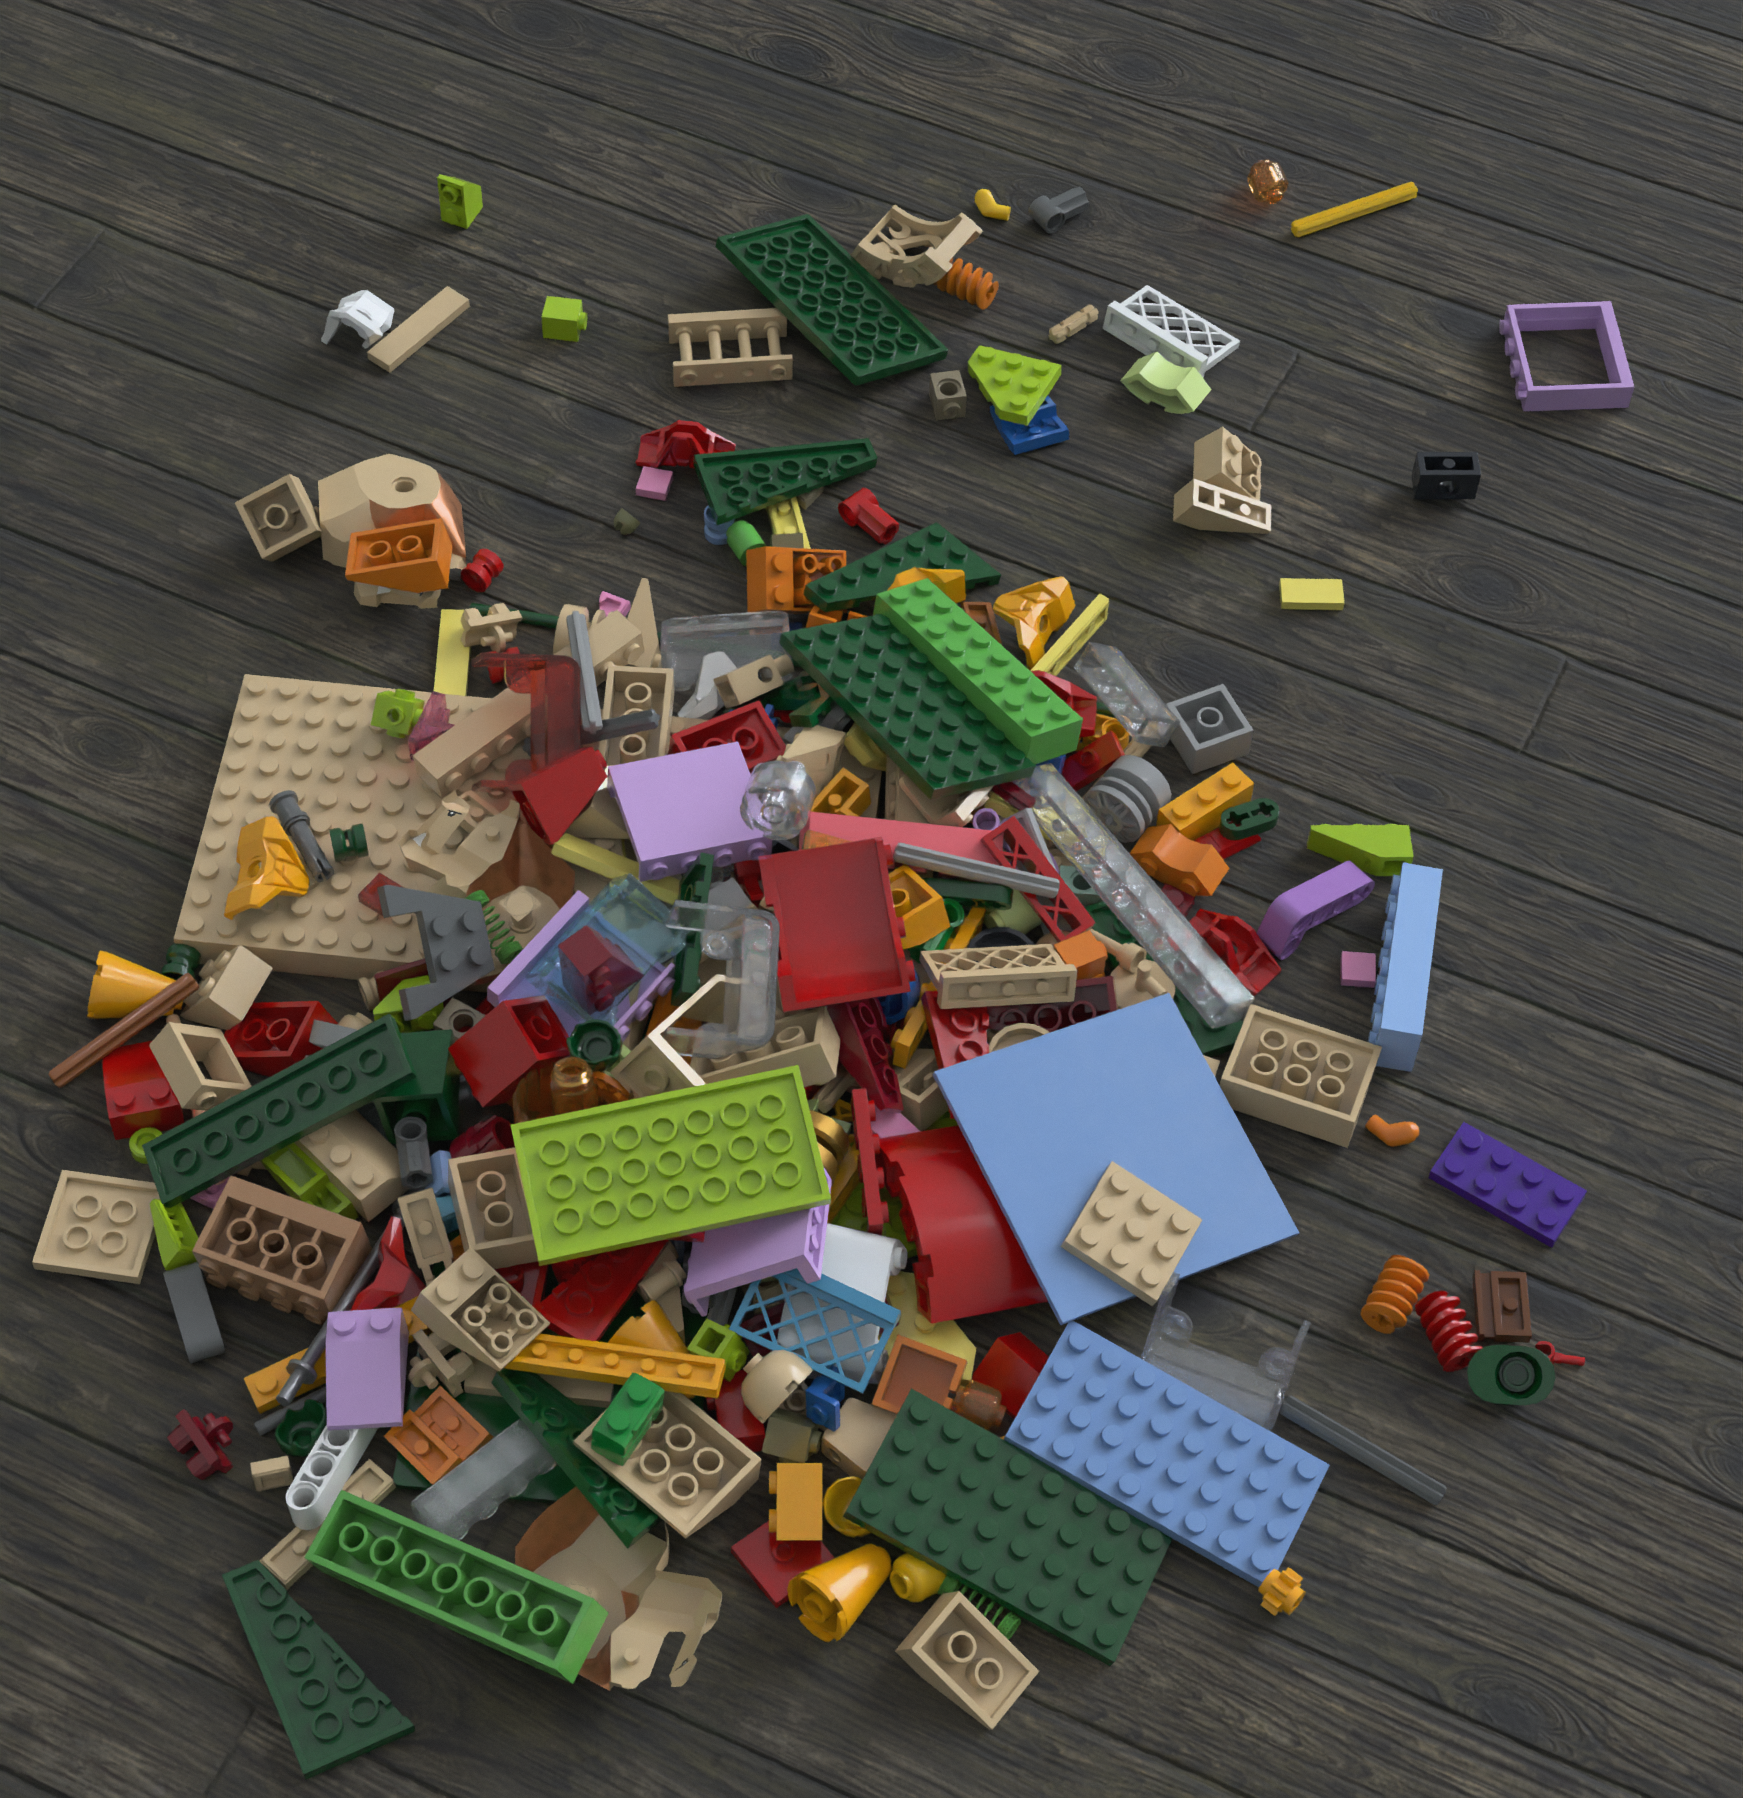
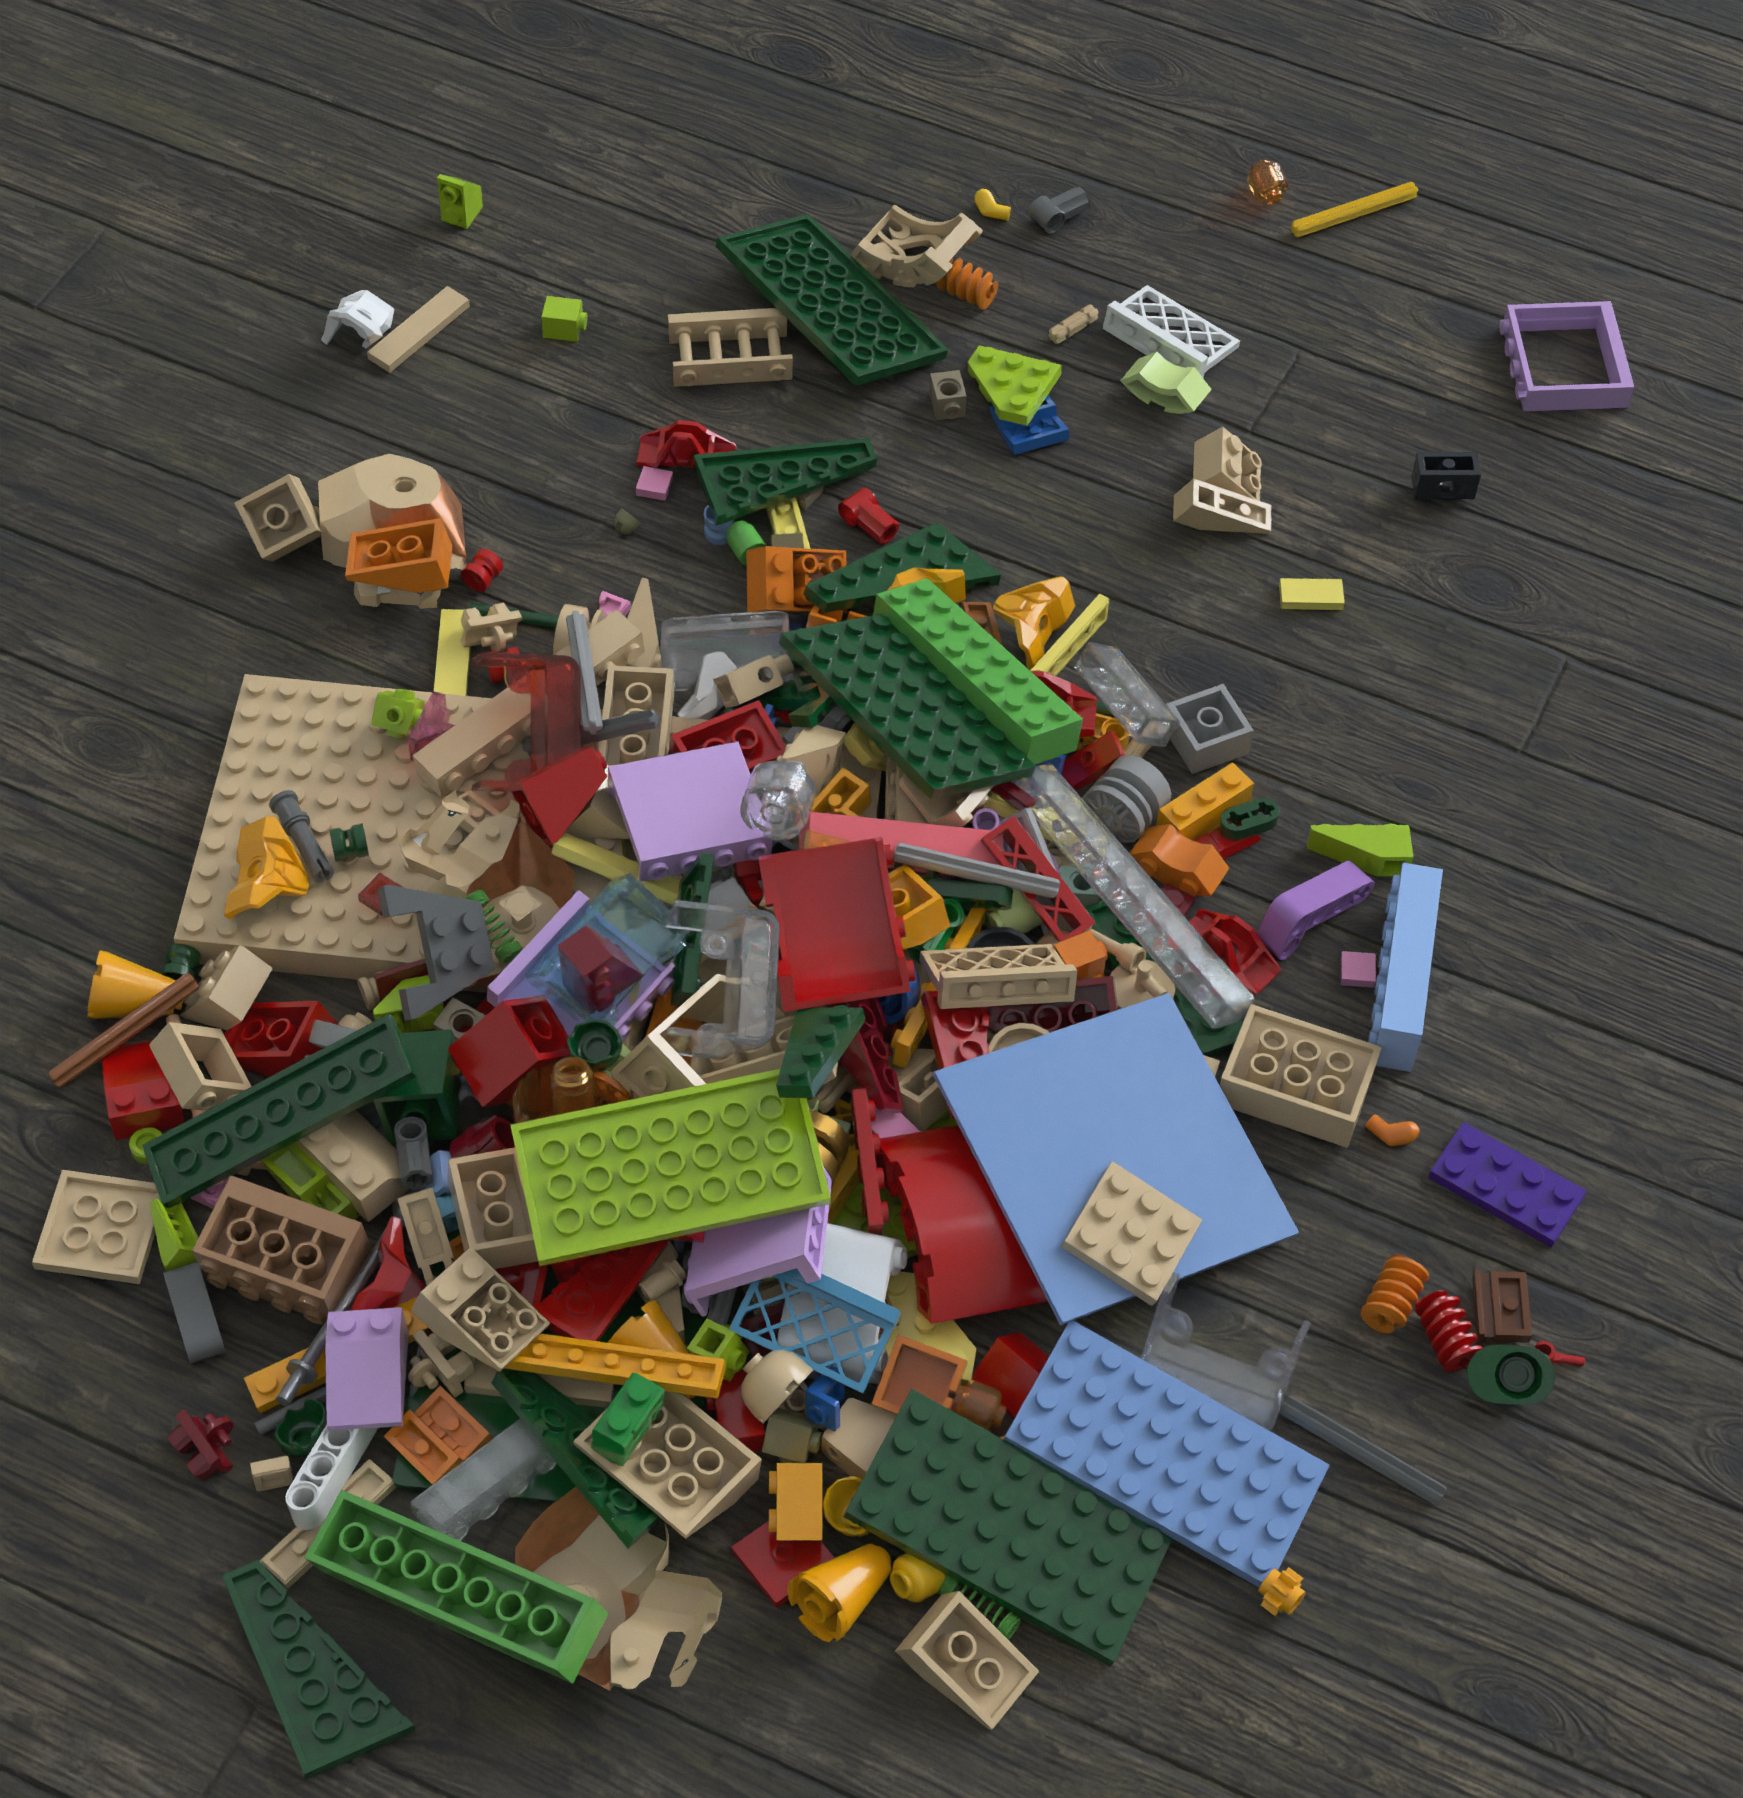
(814, 1048): none -> dark green wing

